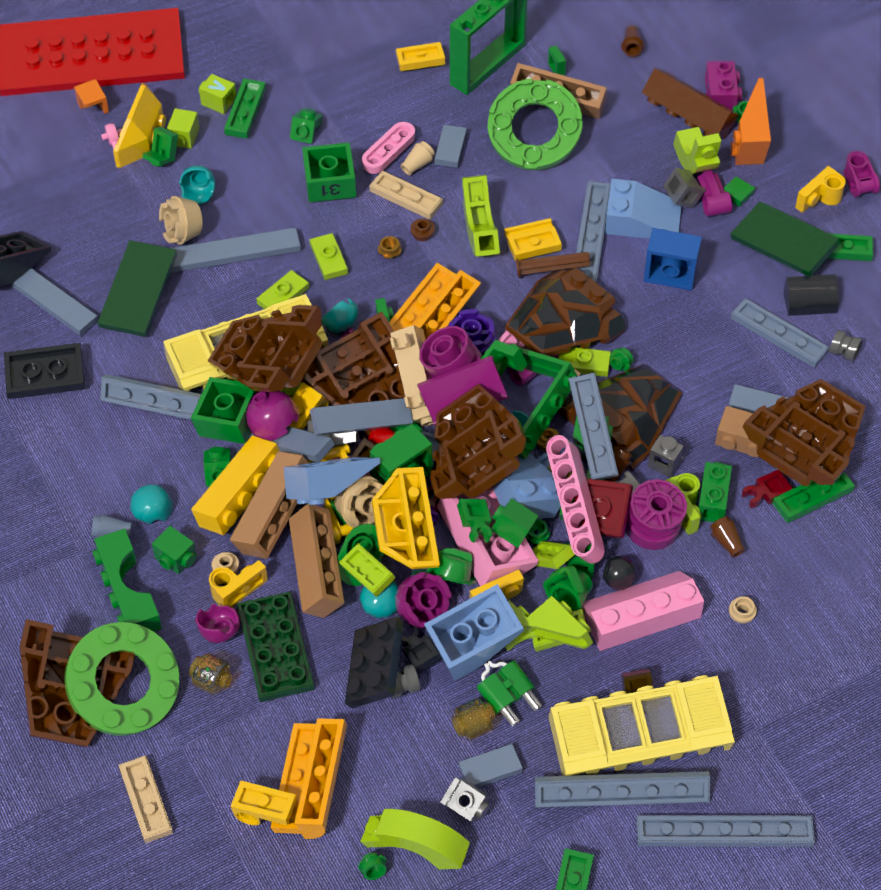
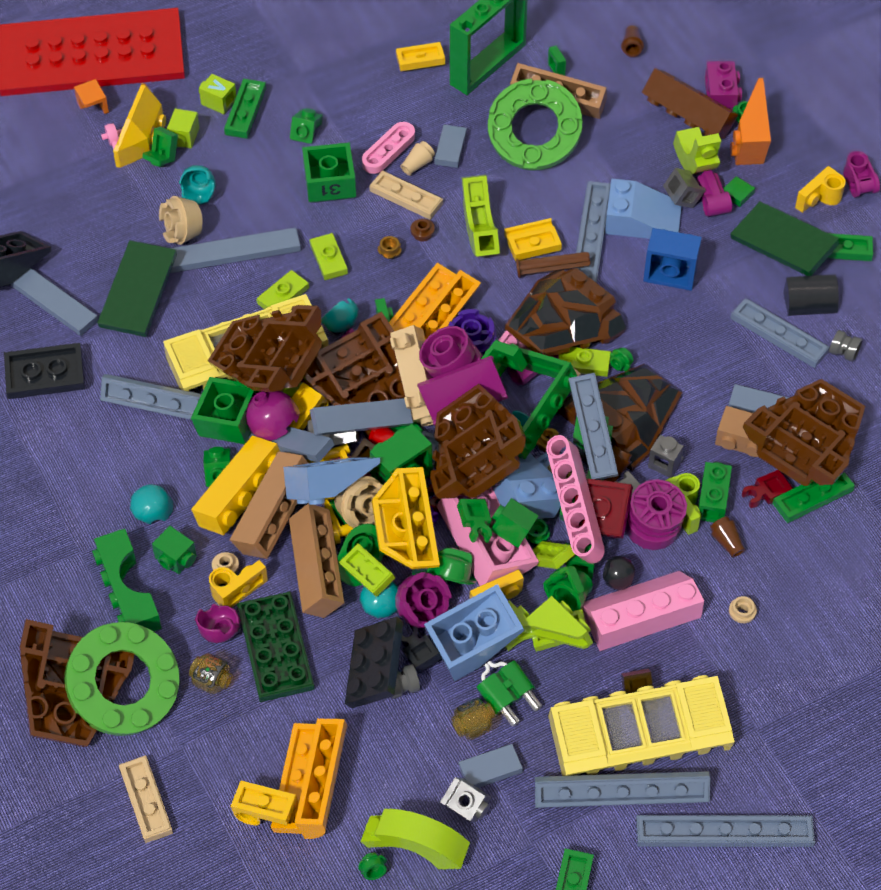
(105, 524): sand blue cone -> none

